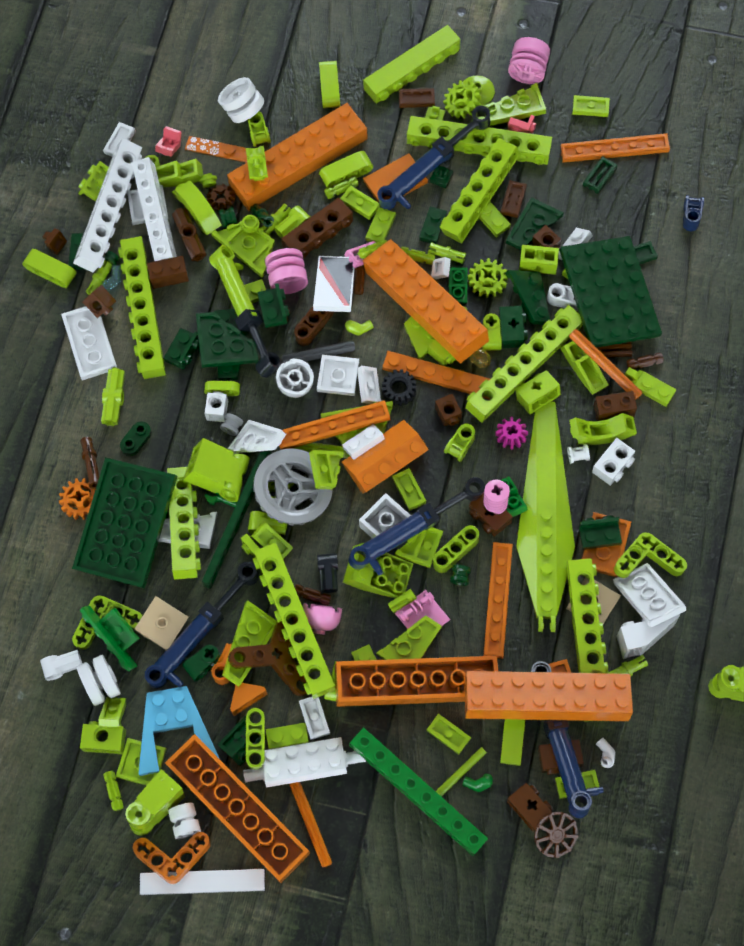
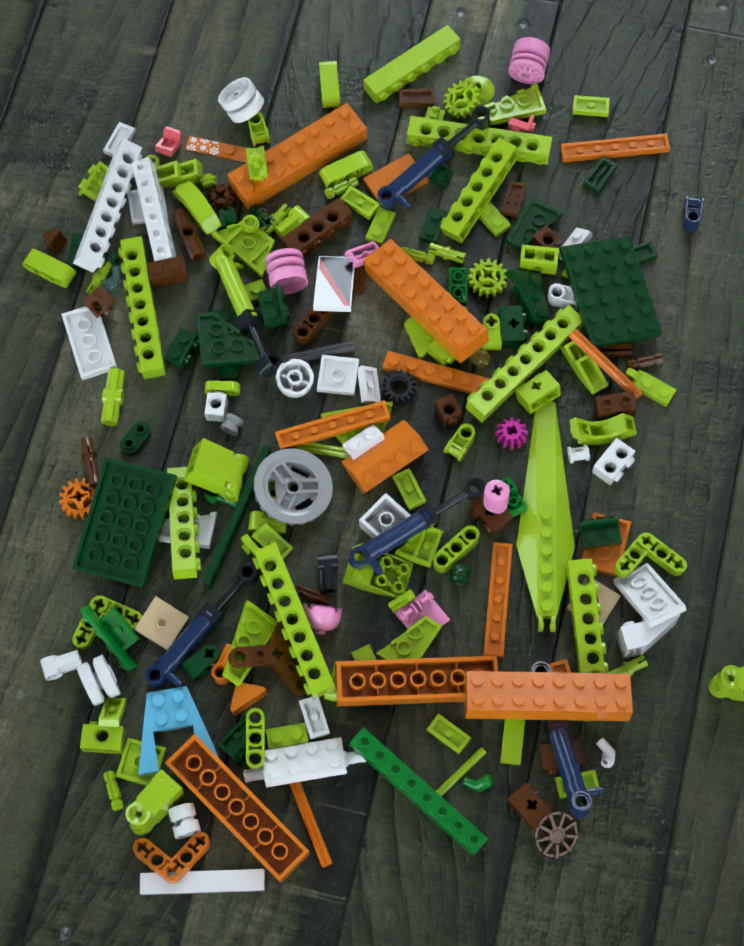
(256, 437): white wing -> none
(325, 468): lime wing -> none
(358, 329): lime arm -> none
(366, 251): lime axle -> none
(440, 268): white plate -> none

